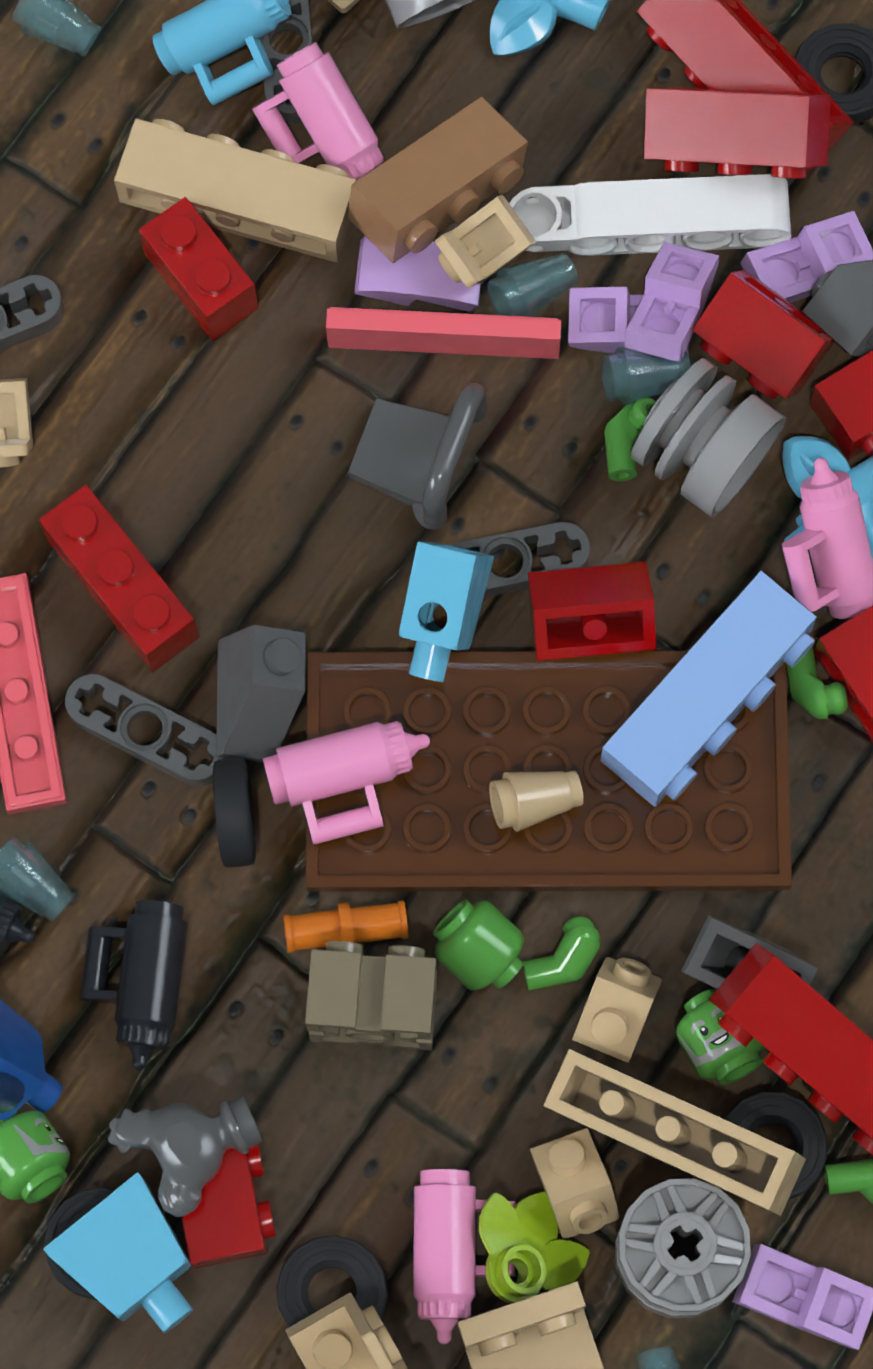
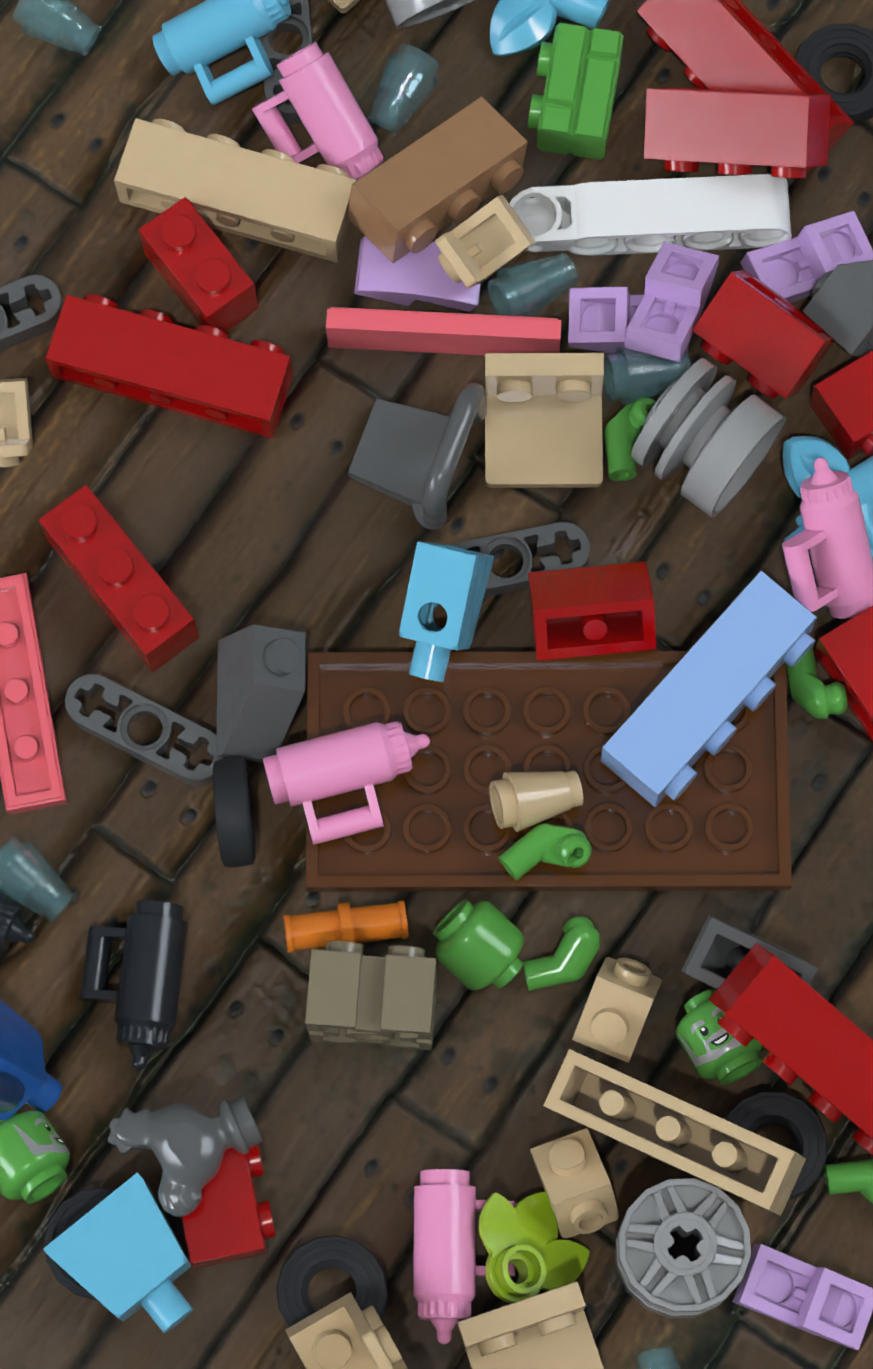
(170, 364): none -> red brick
(403, 87): none -> clear light blue cone
(543, 420): none -> tan bracket
(548, 845): none -> bright green arm
(578, 90): none -> bright green brick

